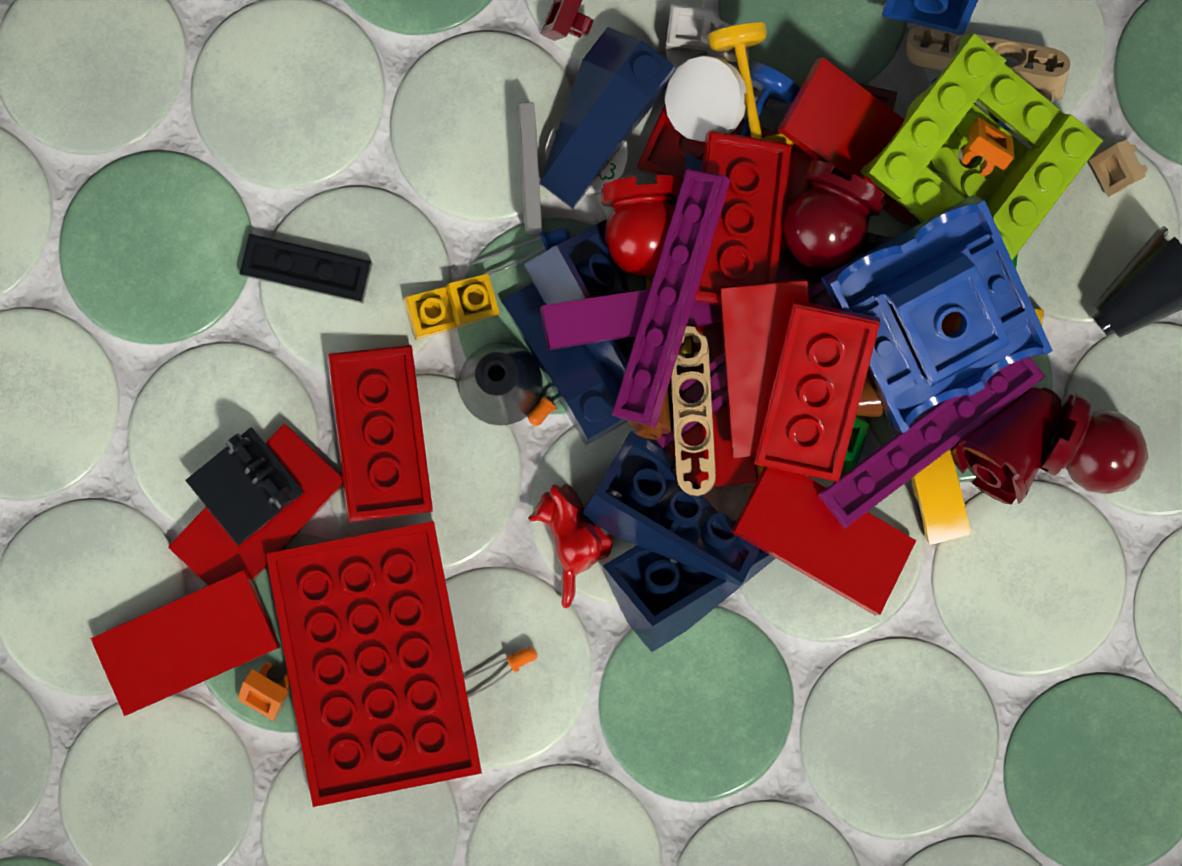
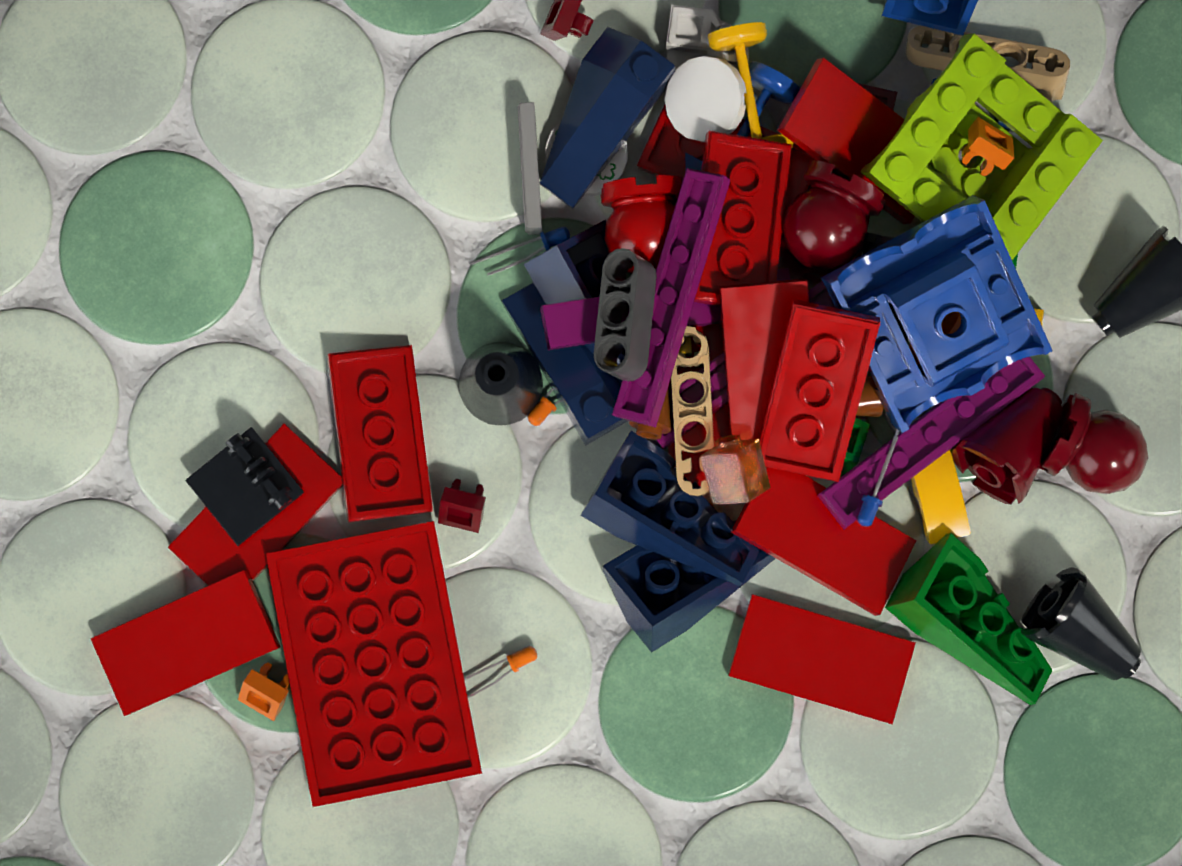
(306, 268): black tile -> none
(451, 306): yellow slope -> none
(462, 508): none -> dark red tile
(576, 540): red animal -> none
(635, 332): none -> dark grey beam
(735, 470): none -> clear orange brick
(821, 659): none -> red tile
(870, 503): none -> blue piece
(960, 612): none -> green wedge
(1081, 627): none -> black cone
(1118, 167): tan tile -> none

